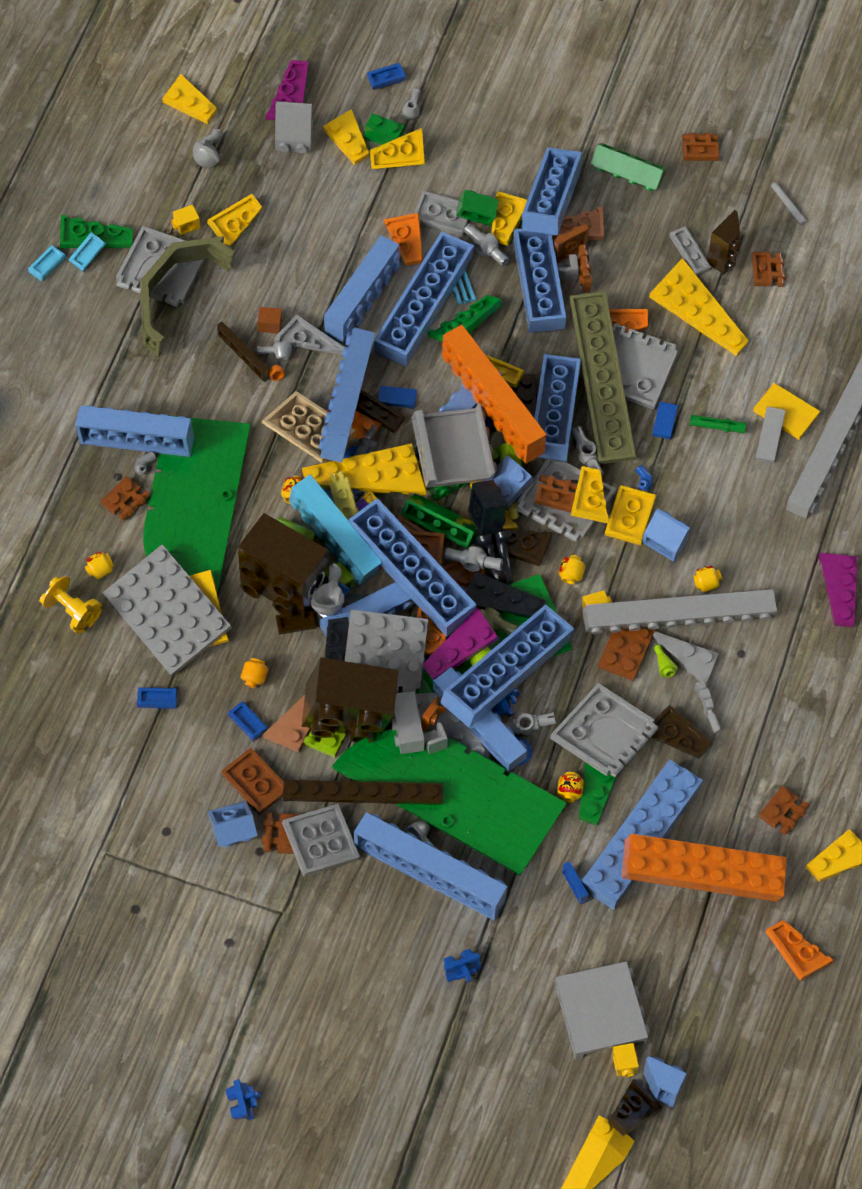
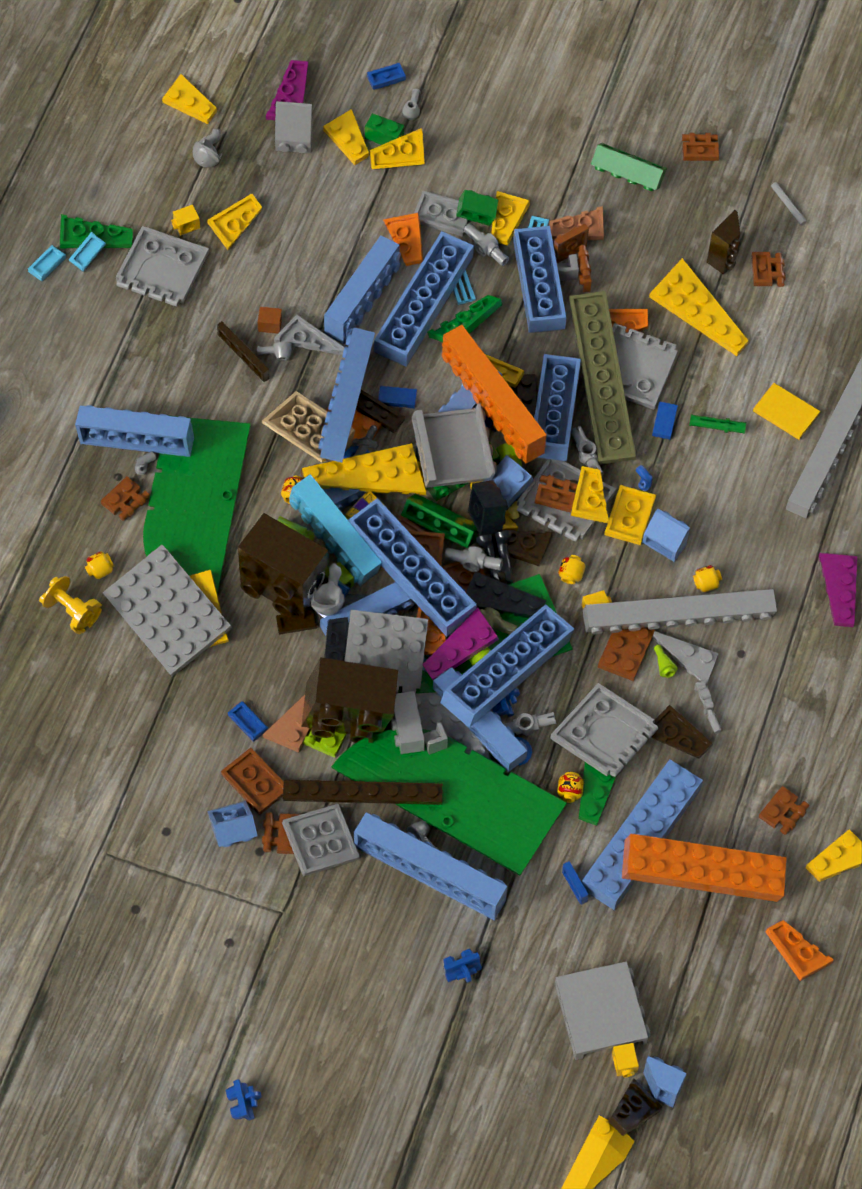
(157, 698): blue tile -> none
(178, 252): olive panel -> none
(254, 672): light orange head -> none
(276, 373): orange hinge -> none
(343, 495): light yellow hinge -> none
(430, 716): orange plate -> none
(552, 191): medium blue brick -> none
(690, 251): light grey tile -> none
(770, 434): light grey tile -> none

